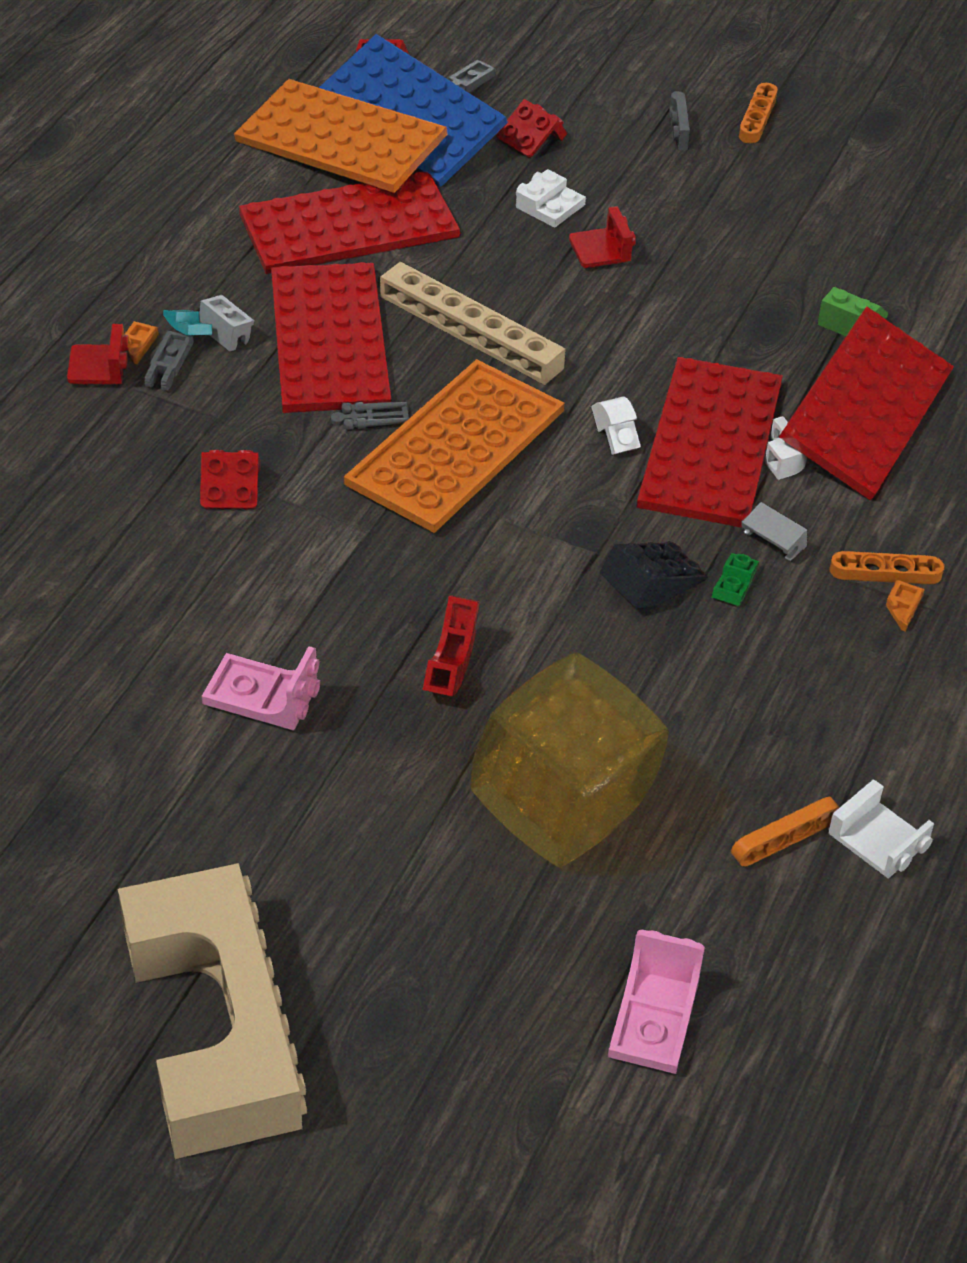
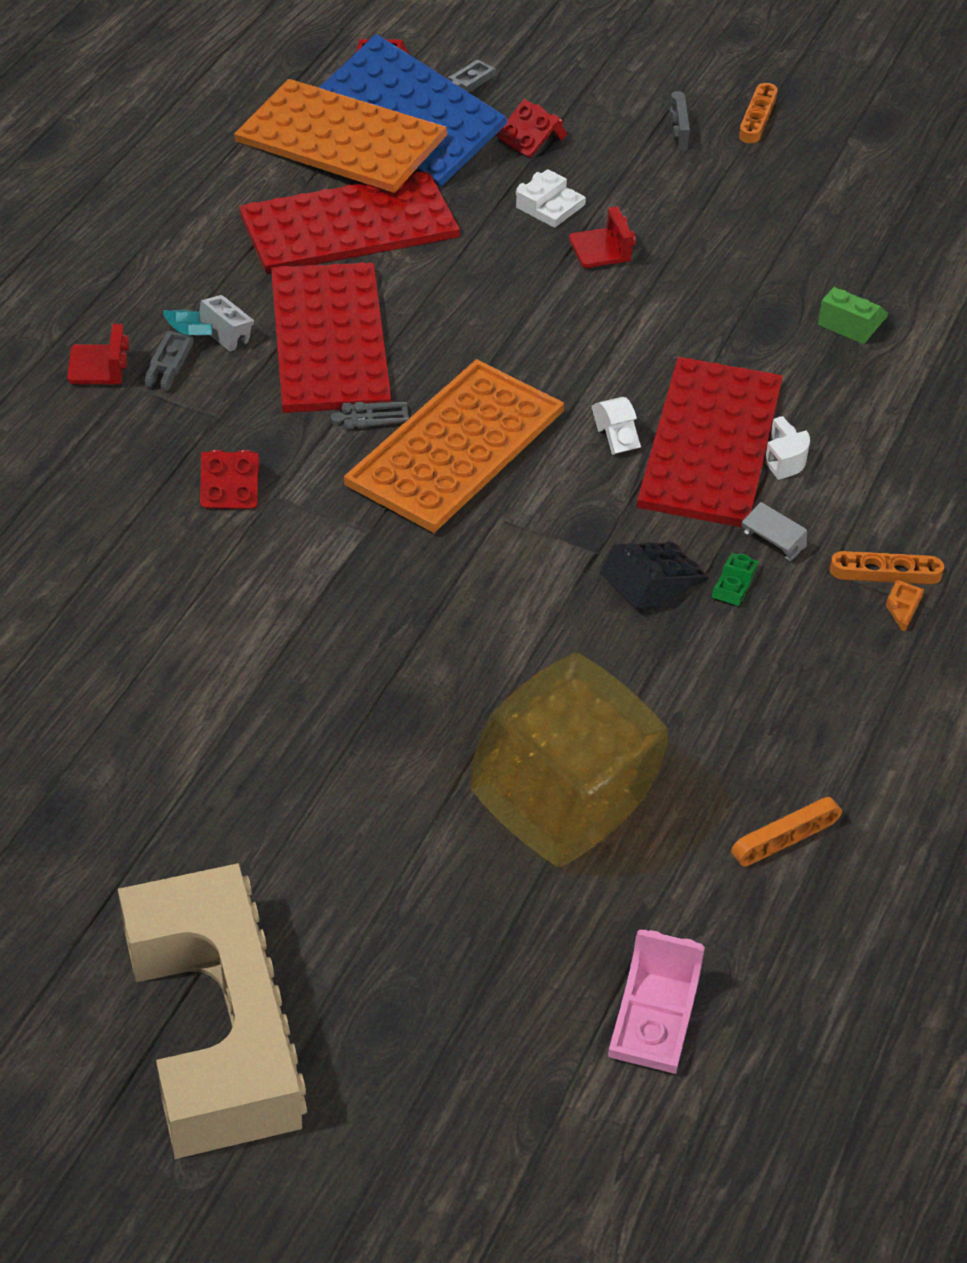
(140, 339): orange tile -> none
(264, 690): bright pink bracket -> none
(451, 659): red arch -> none
(472, 323): tan brick -> none
(867, 403): red plate -> none
(877, 832): white panel -> none

